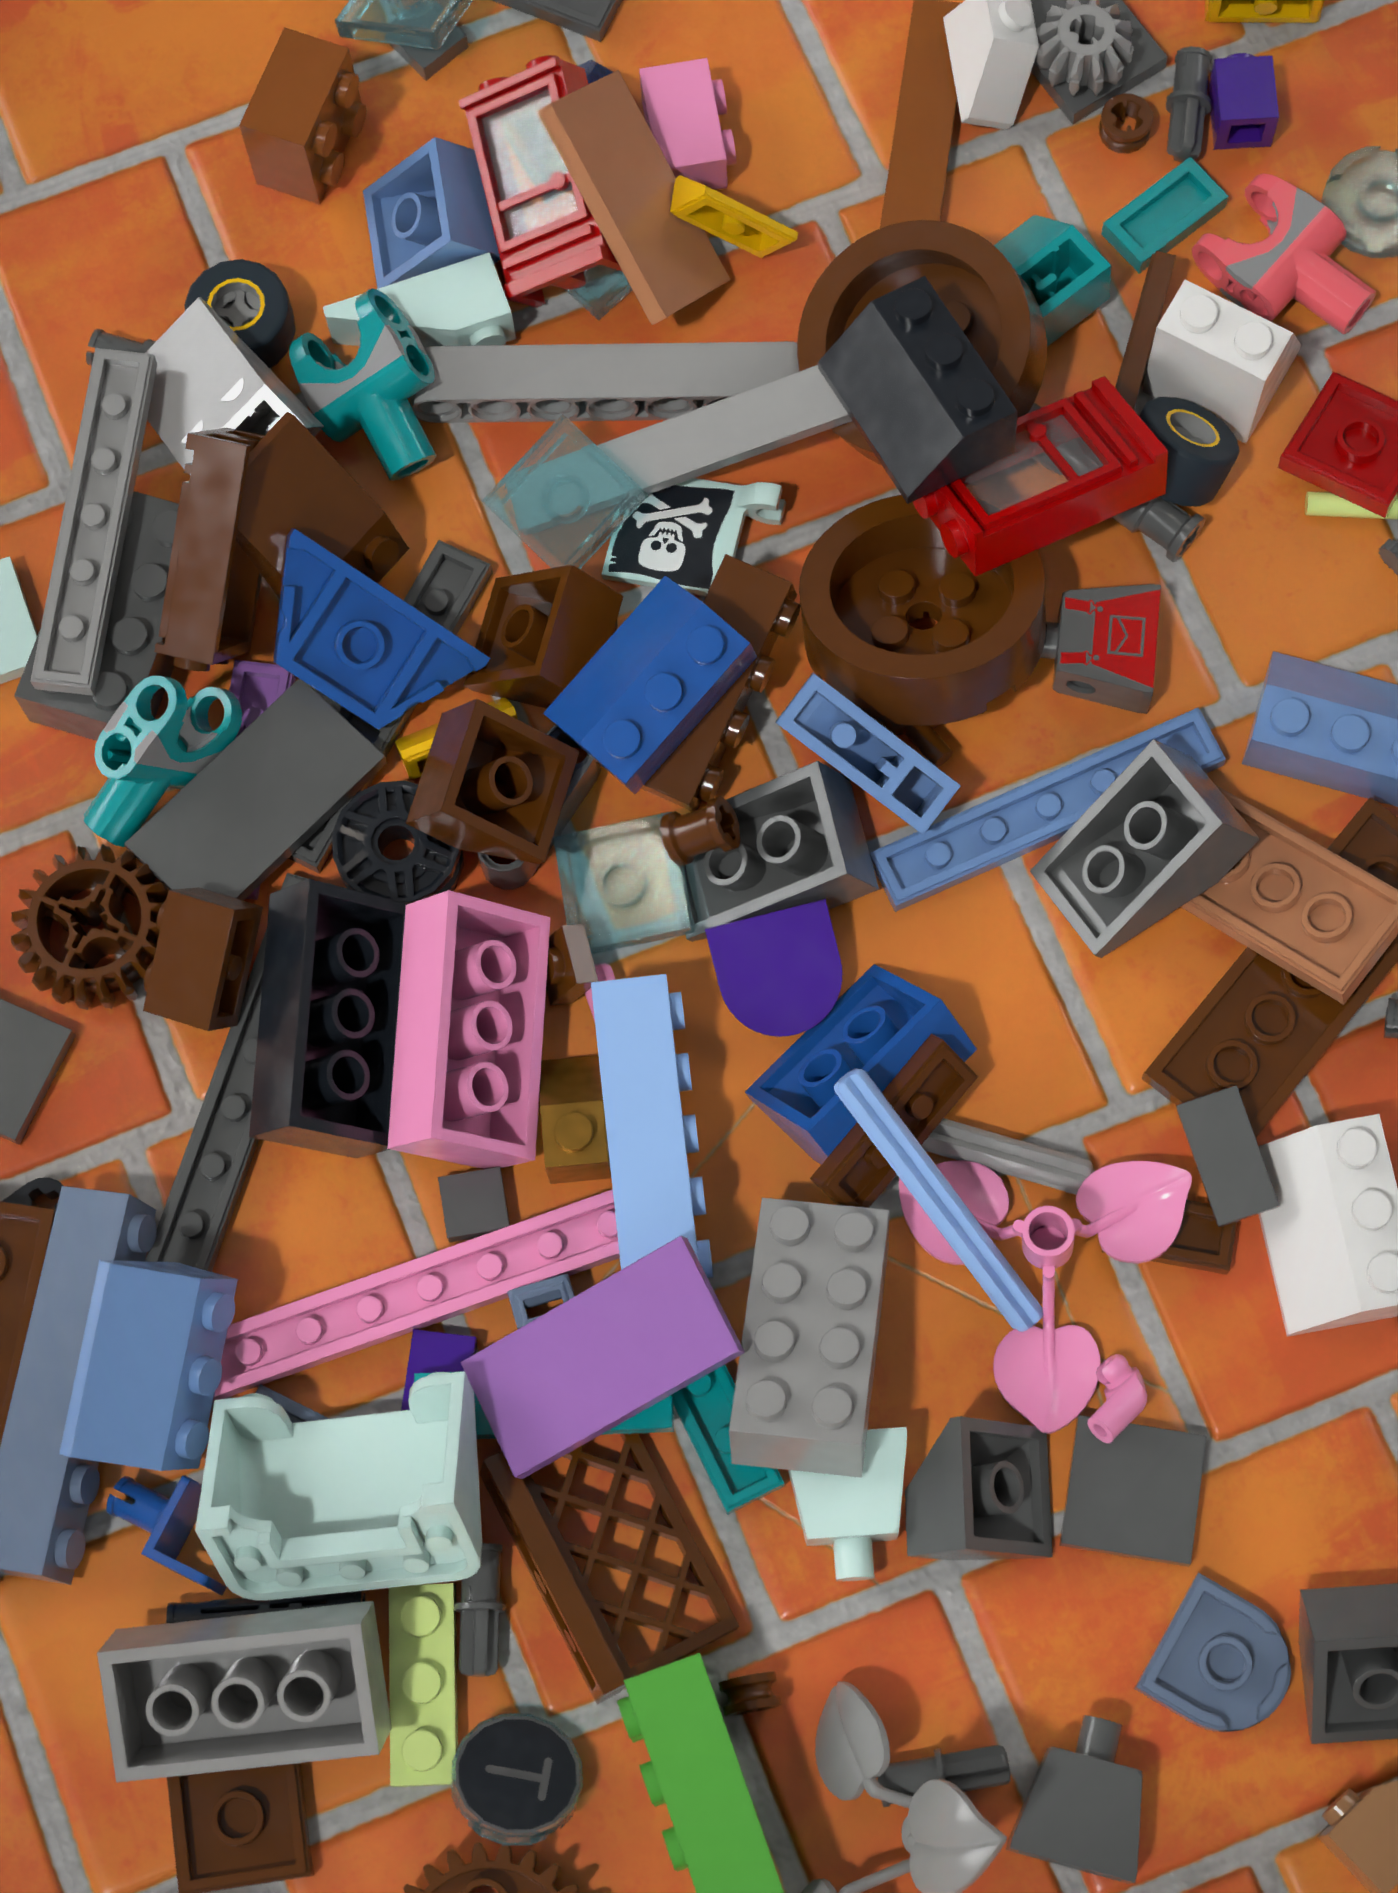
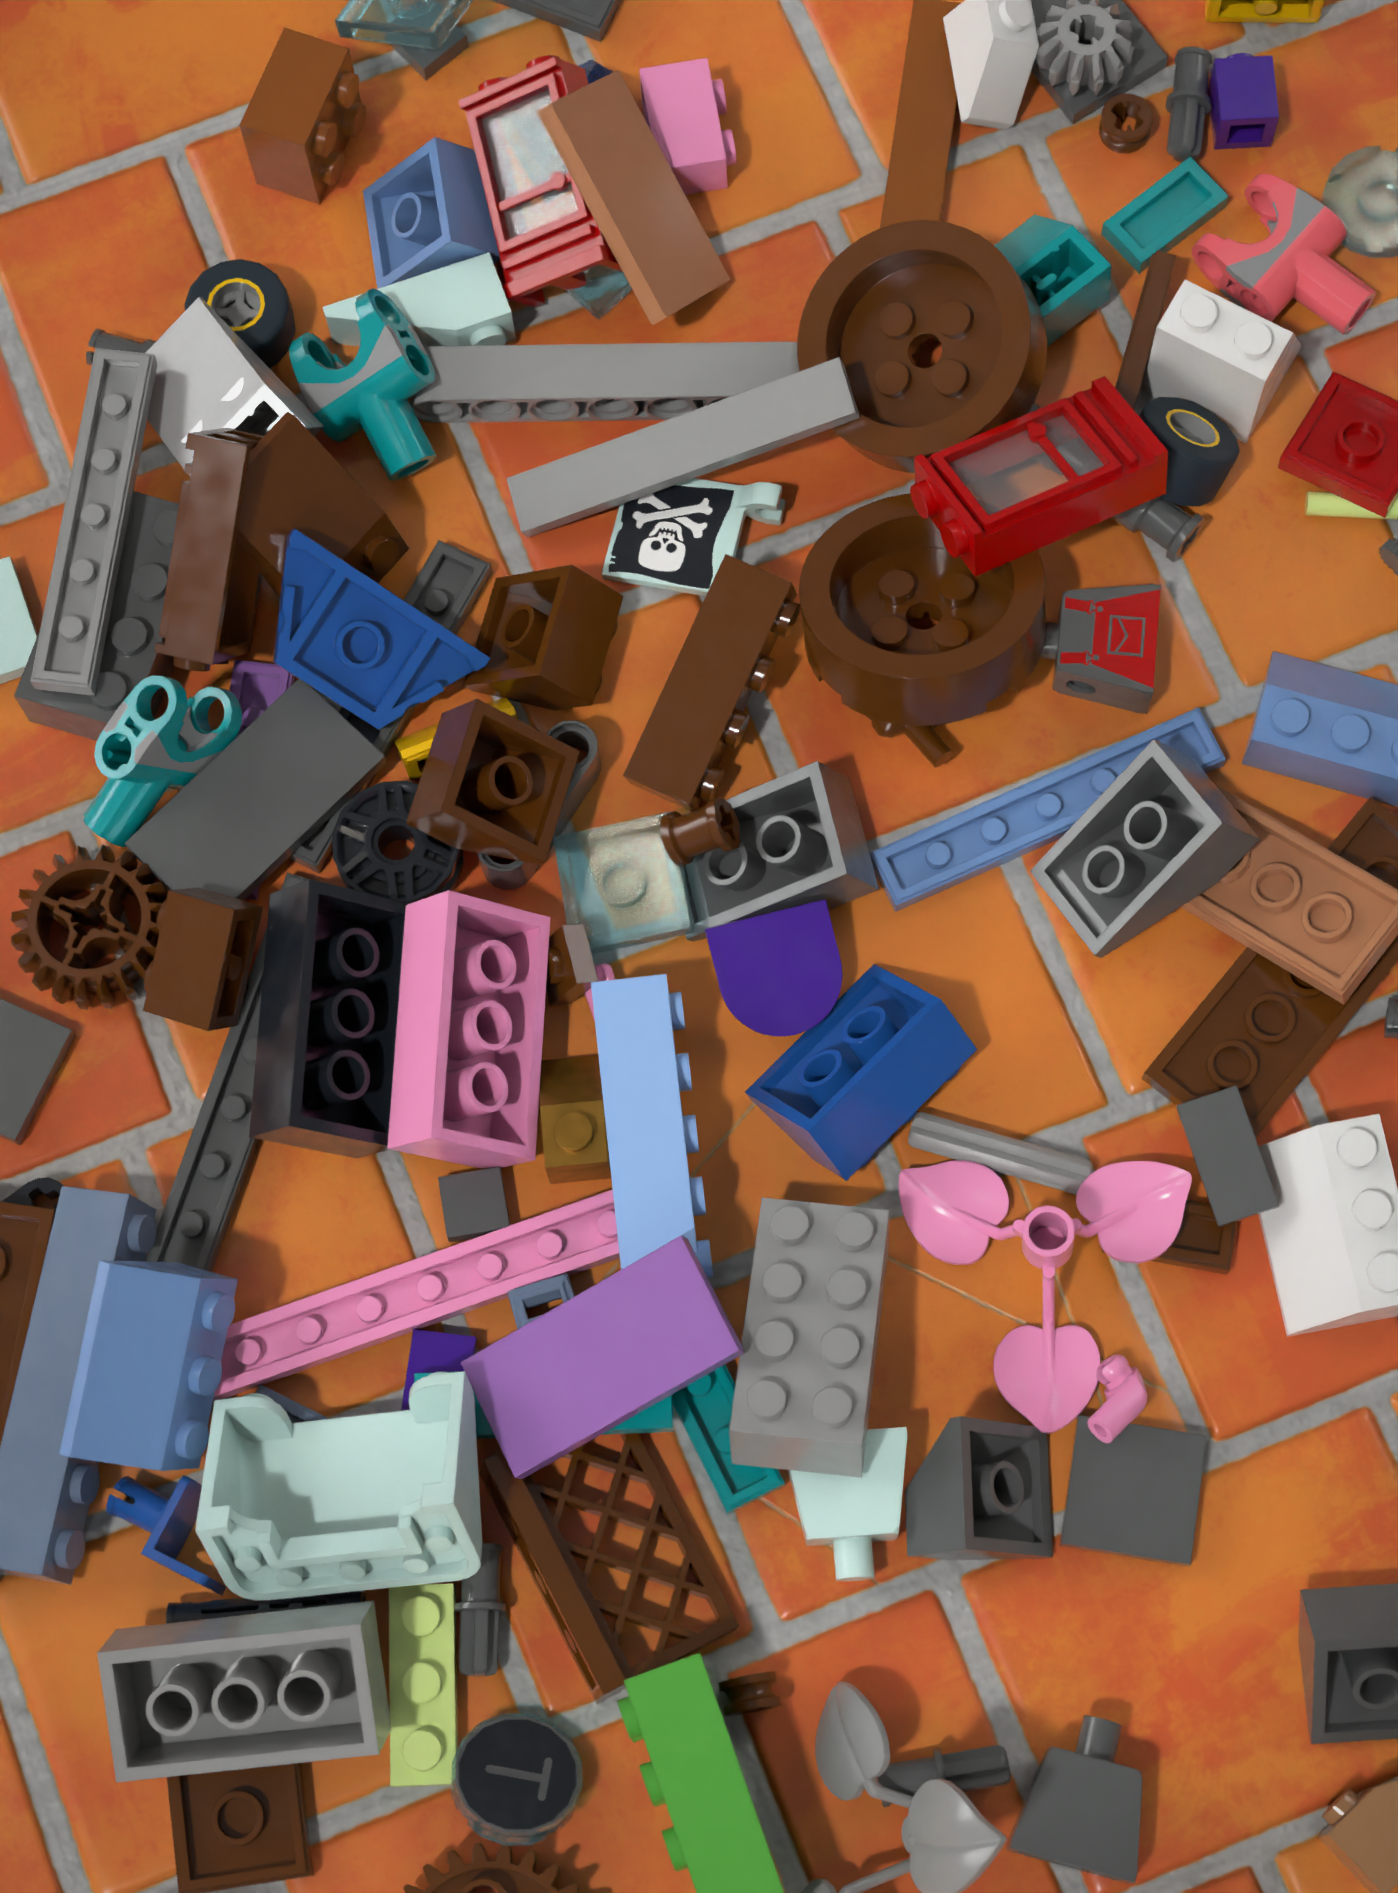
(565, 496): clear light blue tile -> none
(651, 683): blue slope -> none
(728, 218): yellow slope -> none
(867, 753): medium blue slope -> none
(919, 391): black slope -> none
(922, 1098): reddish brown tile -> none
(938, 1199): light blue axle -> none
(1218, 1661): sand blue tile -> none

